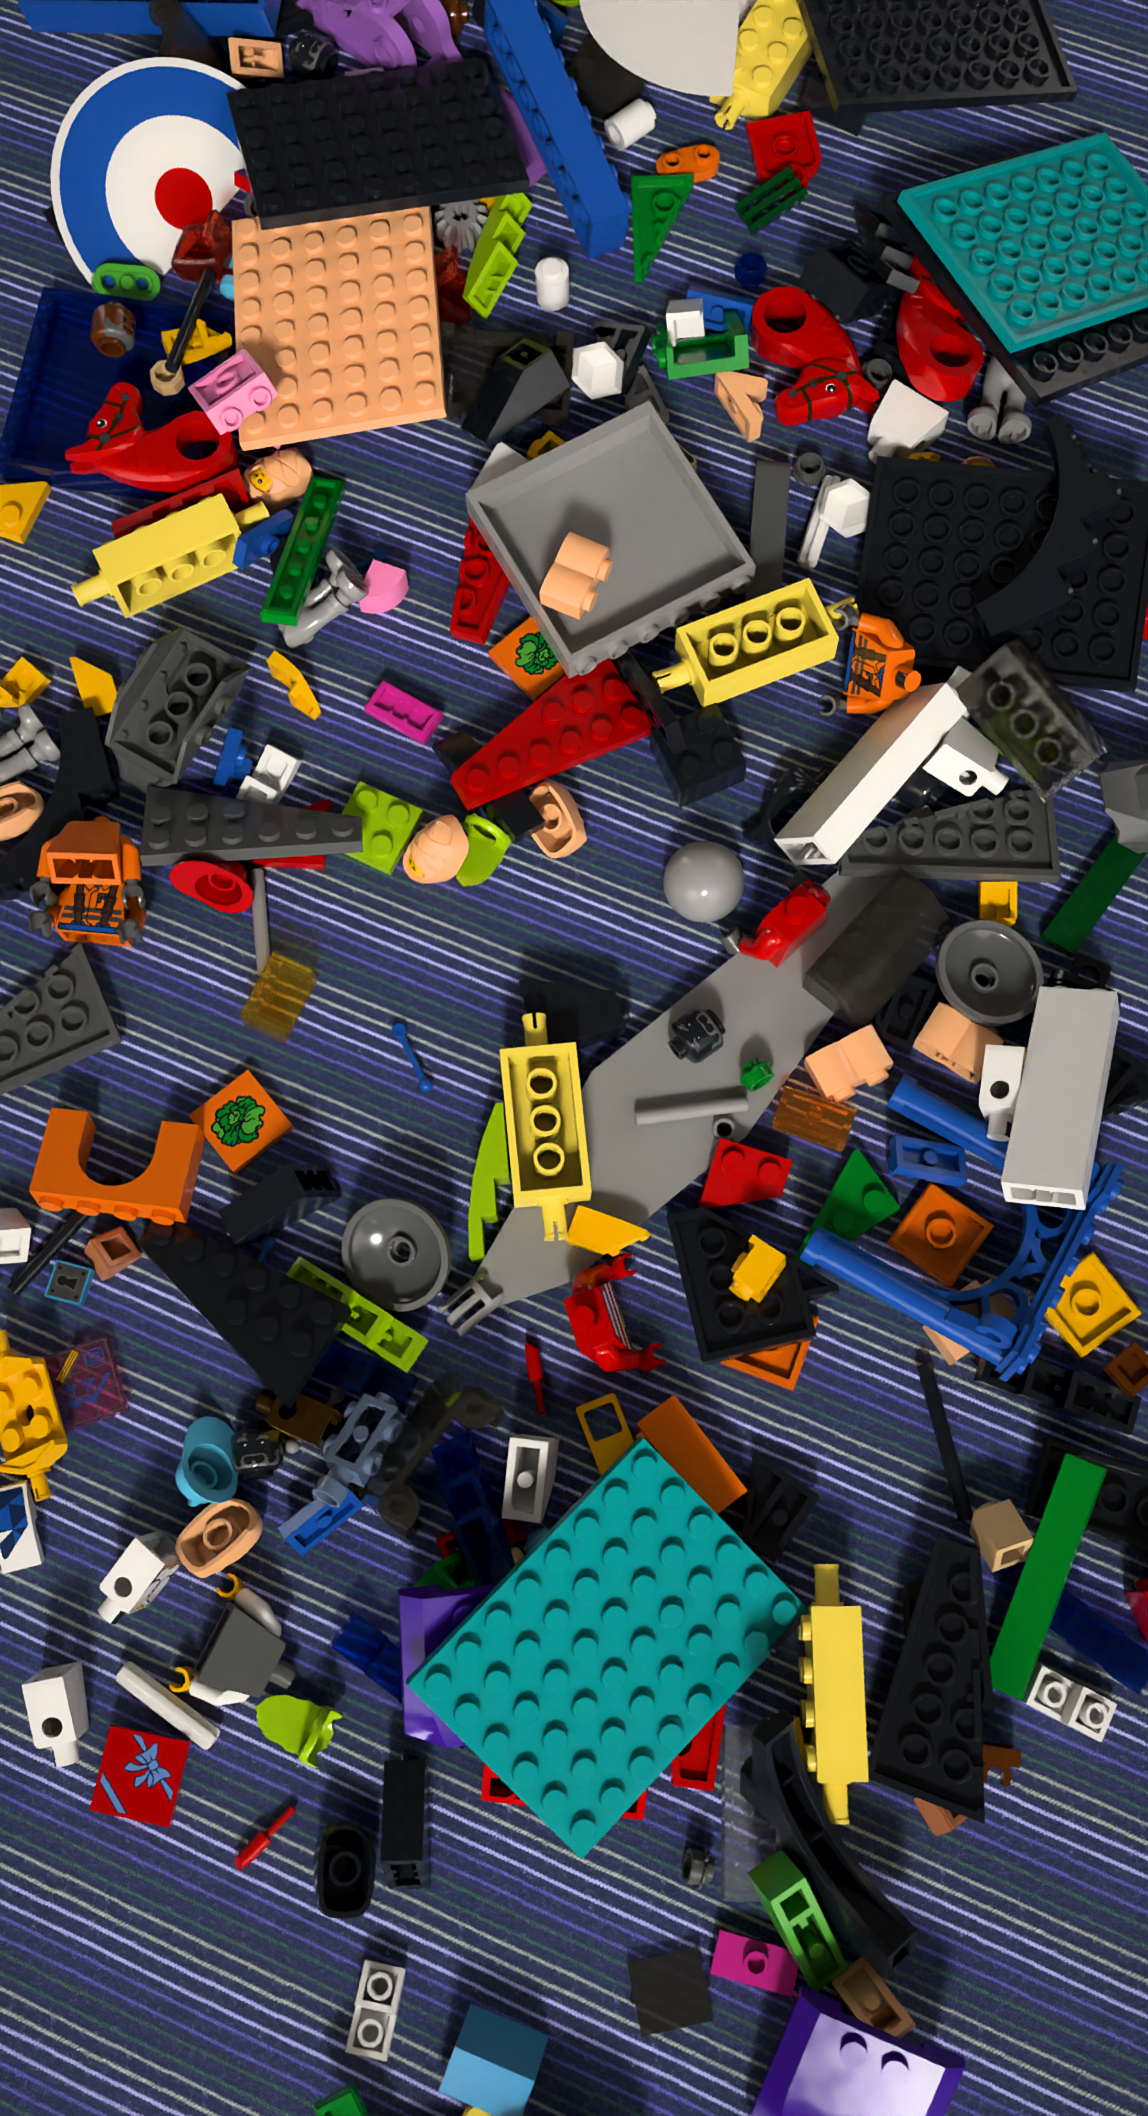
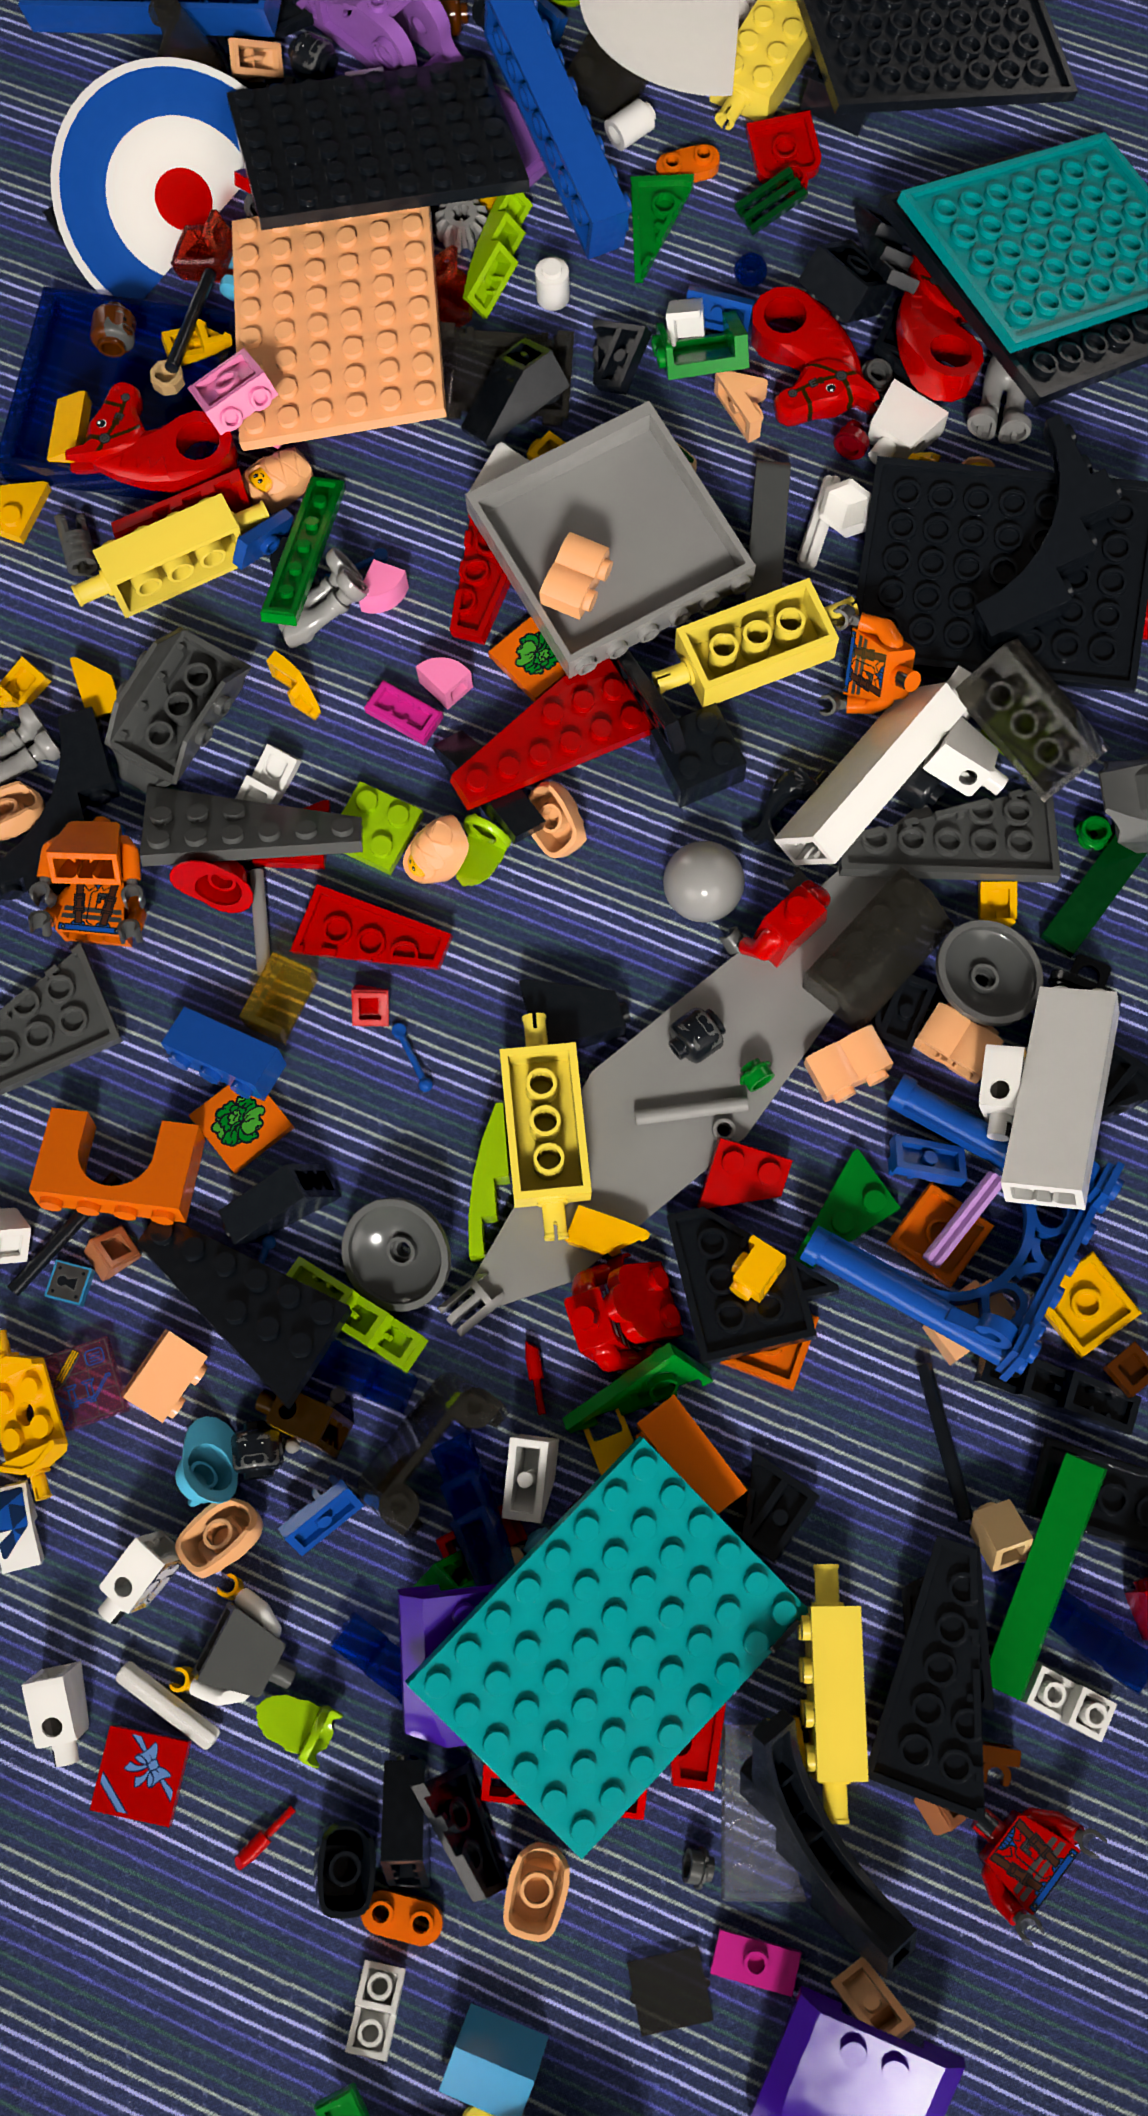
(69, 425): none -> yellow slope
(76, 545): none -> dark grey hinge
(125, 281): bright green plate -> none
(165, 1376): none -> light nougat brick
(223, 1054): none -> blue brick
(231, 759): blue plate -> none
(358, 1445): sand blue brick -> none
(360, 931): none -> red wing
(370, 1006): none -> red slope
(402, 1912): none -> orange plate
(445, 679): none -> bright pink brick
(463, 1829): none -> black wing
(536, 1892): none -> light nougat piece
(597, 370): white panel -> none
(641, 1386): none -> green wing
(642, 1303): none -> red plate
(643, 391): light grey tile -> none
(798, 1919): bright green slope -> none
(812, 462): dark grey plate -> none
(814, 1118): clear orange slope -> none
(851, 441): none -> dark red tile
(963, 1220): none -> lavender axle
(1028, 1859): none -> torso
(1094, 824): none -> green plate

